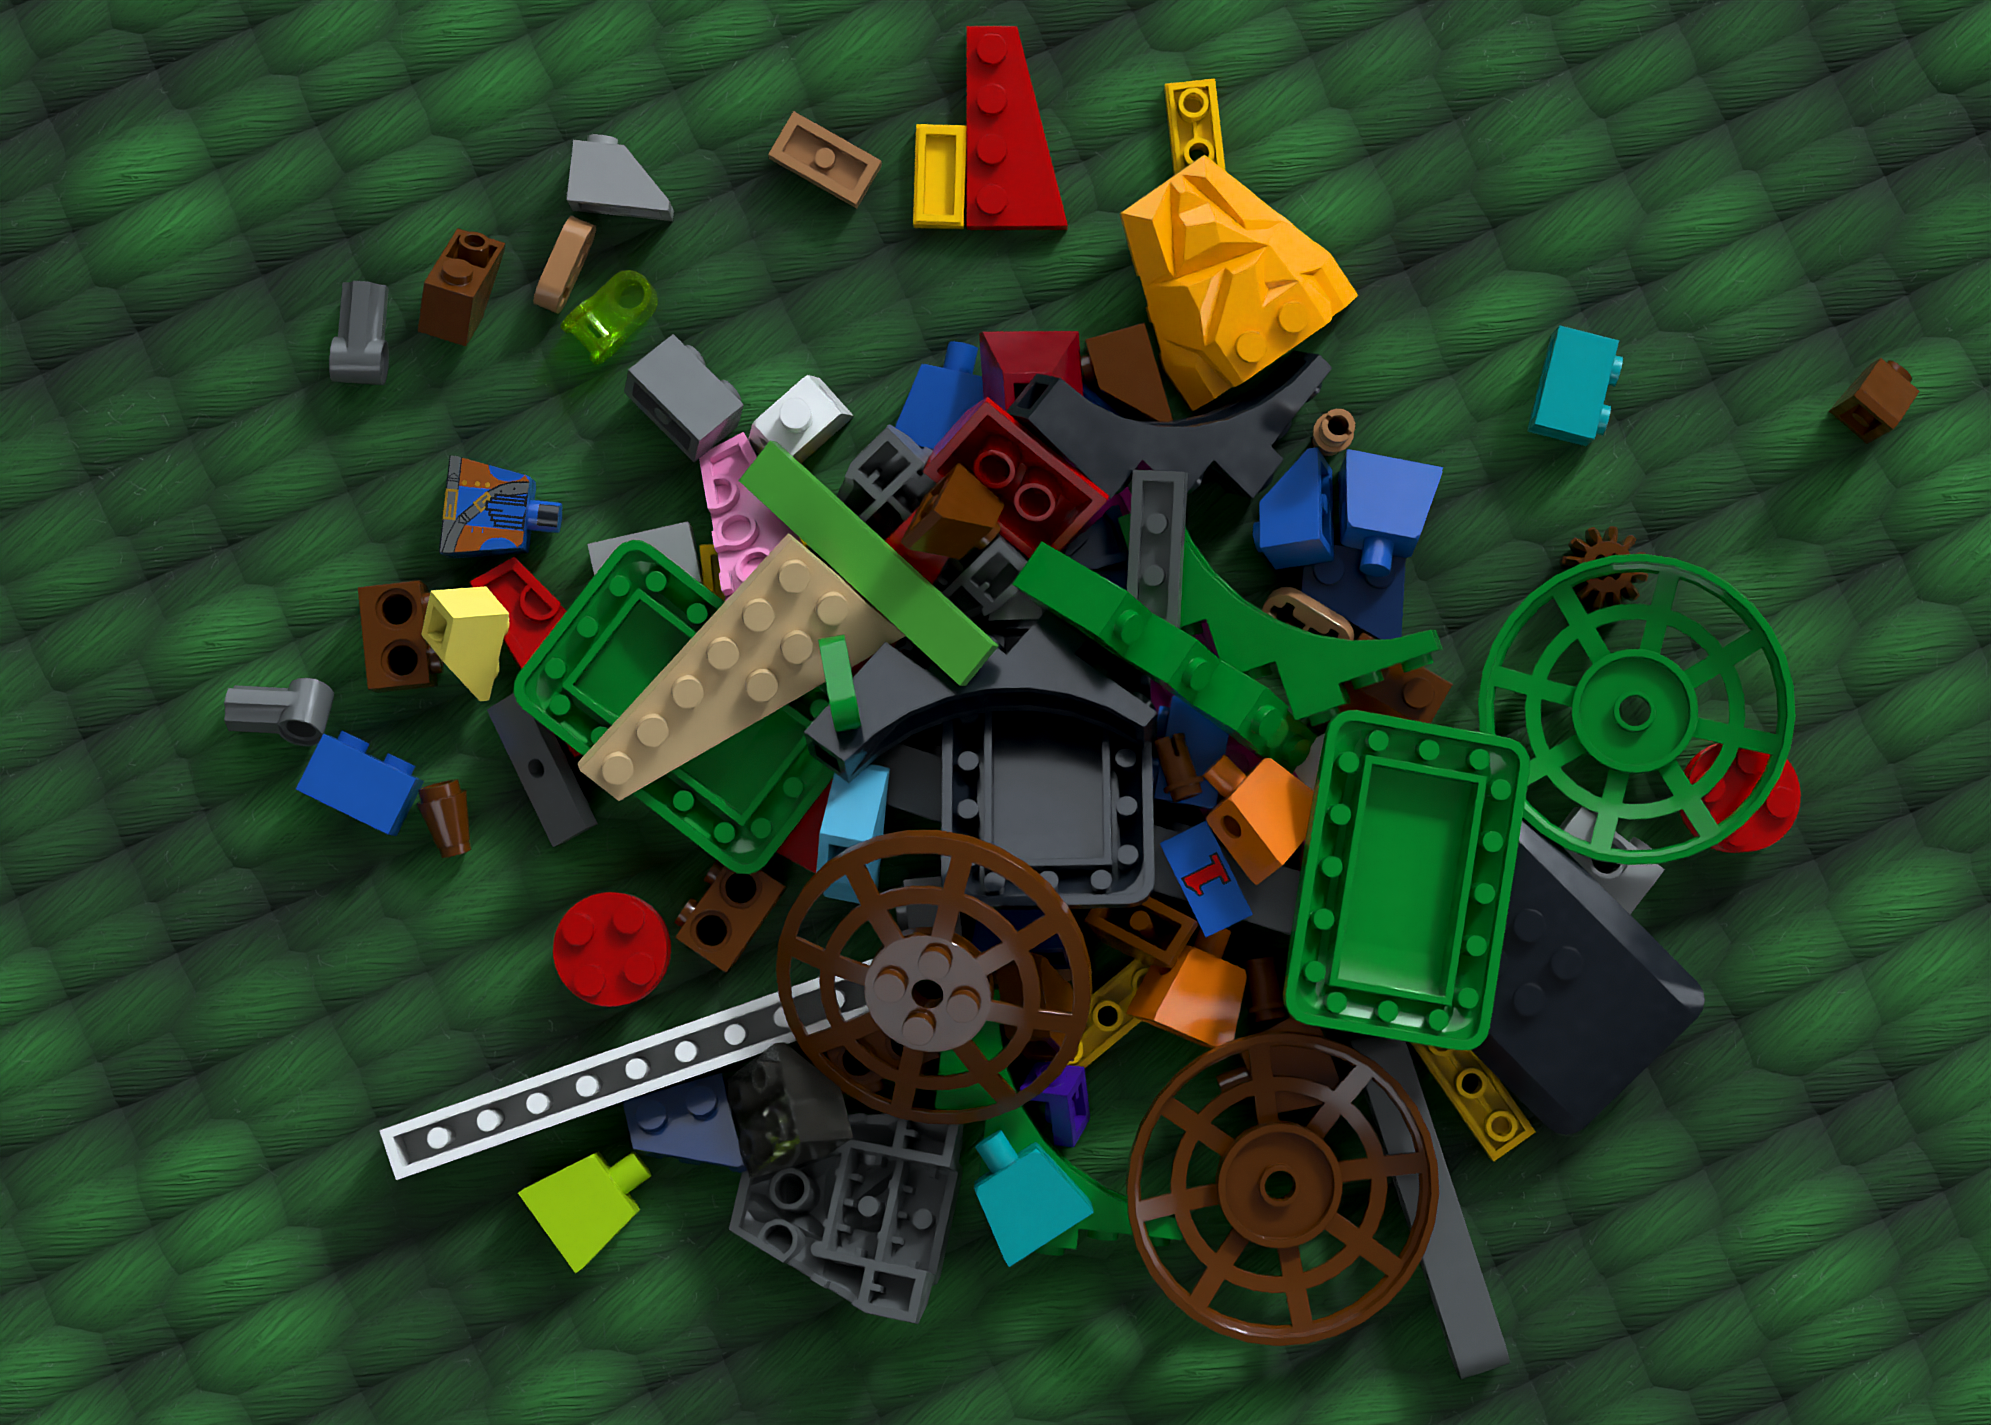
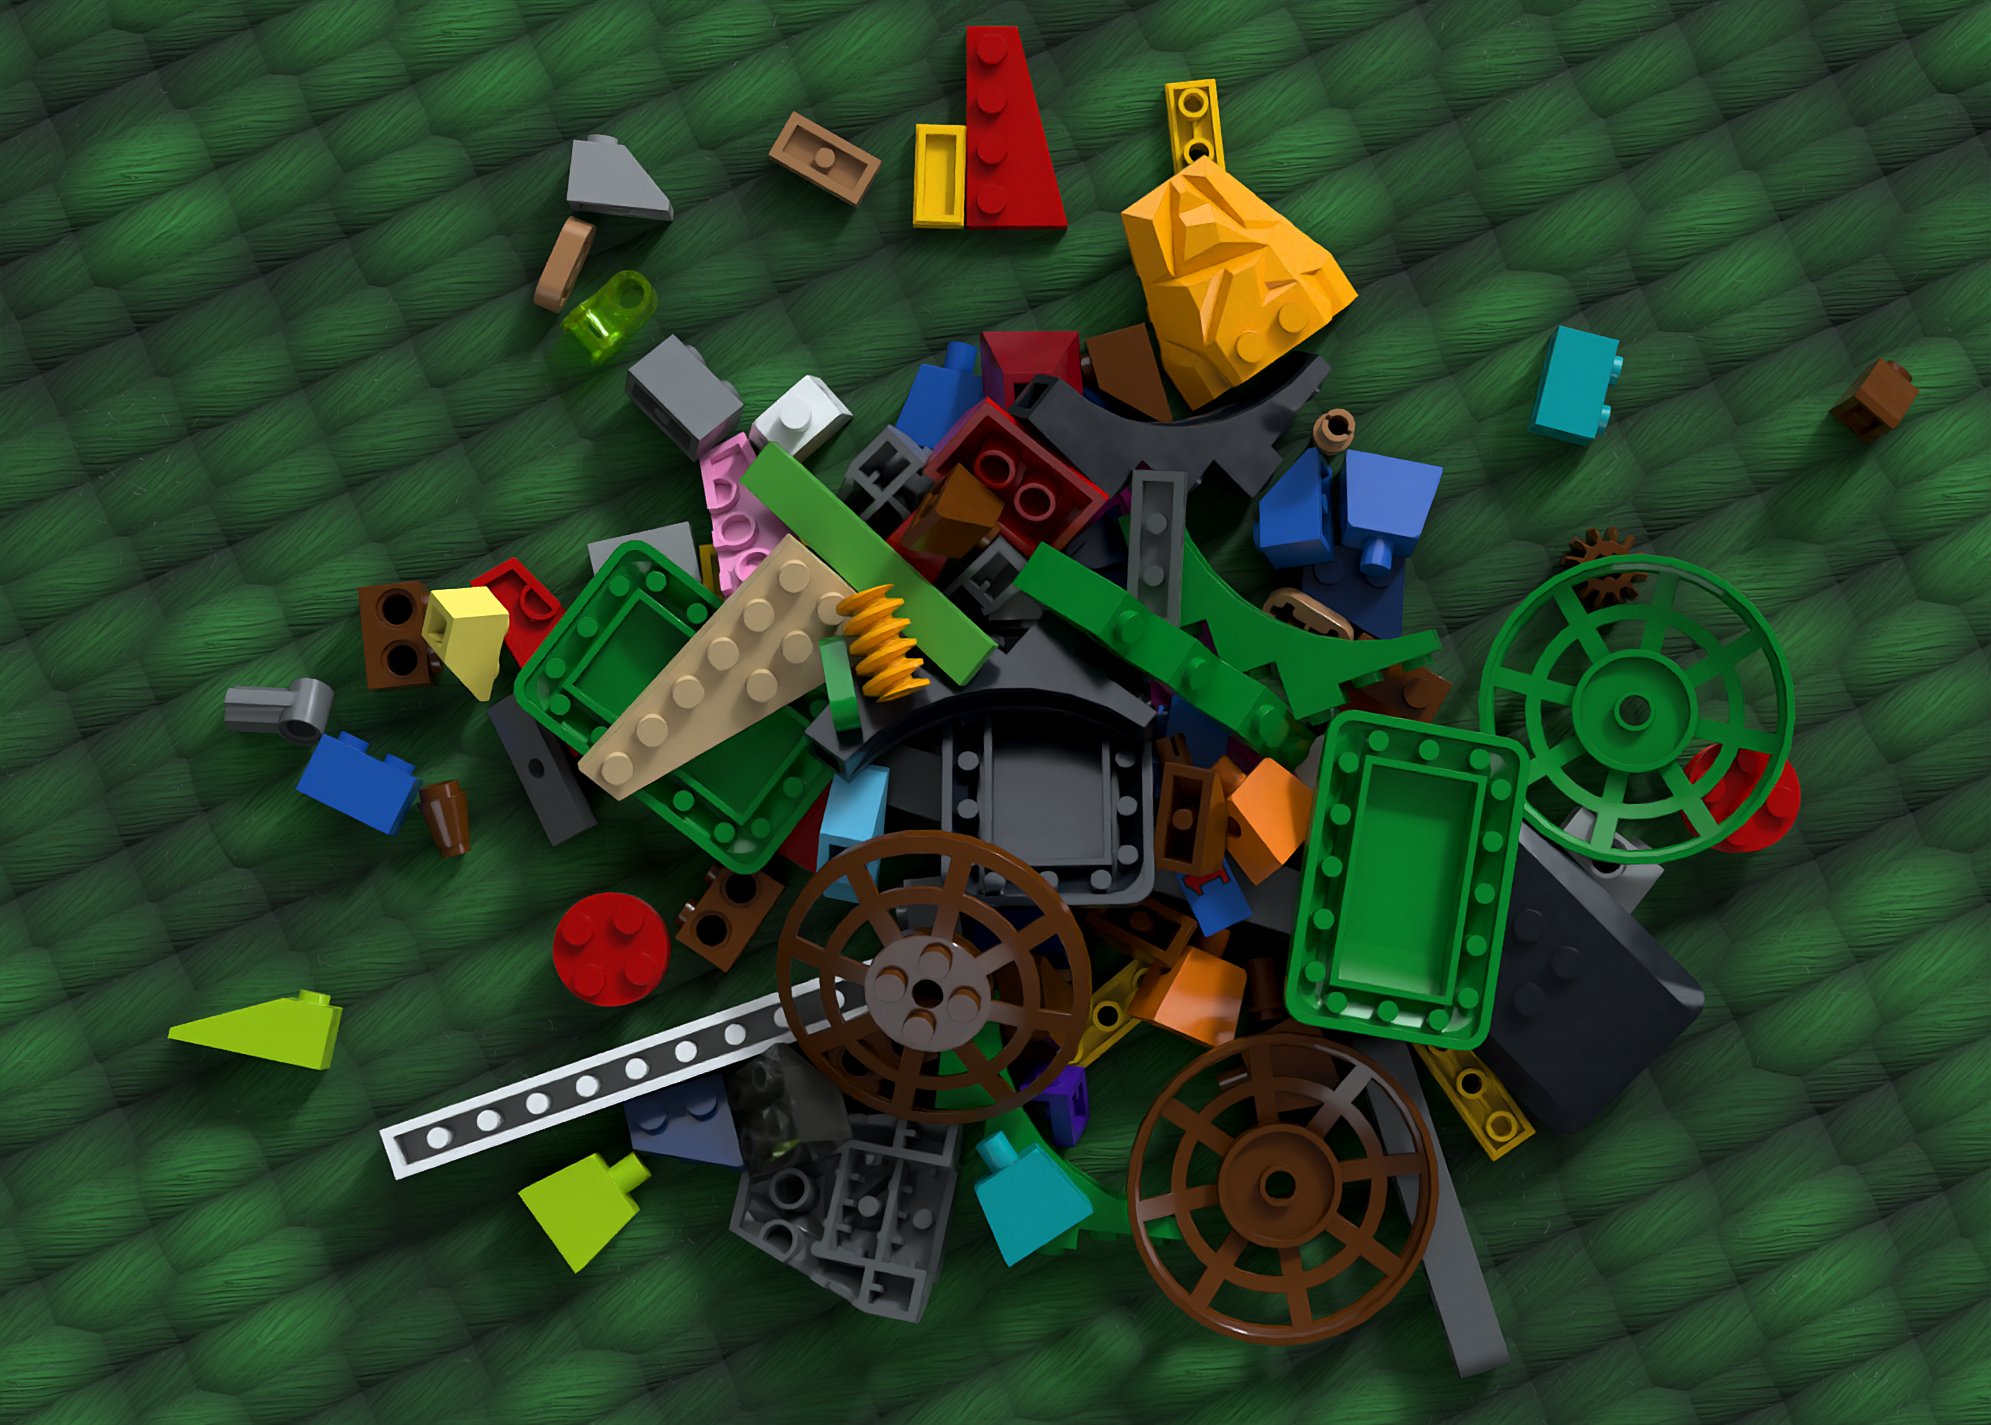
(281, 1030): none -> lime slope
(360, 349): dark grey piece -> none
(460, 287): reddish brown slope -> none
(492, 511): torso -> none
(881, 644): none -> light orange piece
(1190, 821): none -> reddish brown slope

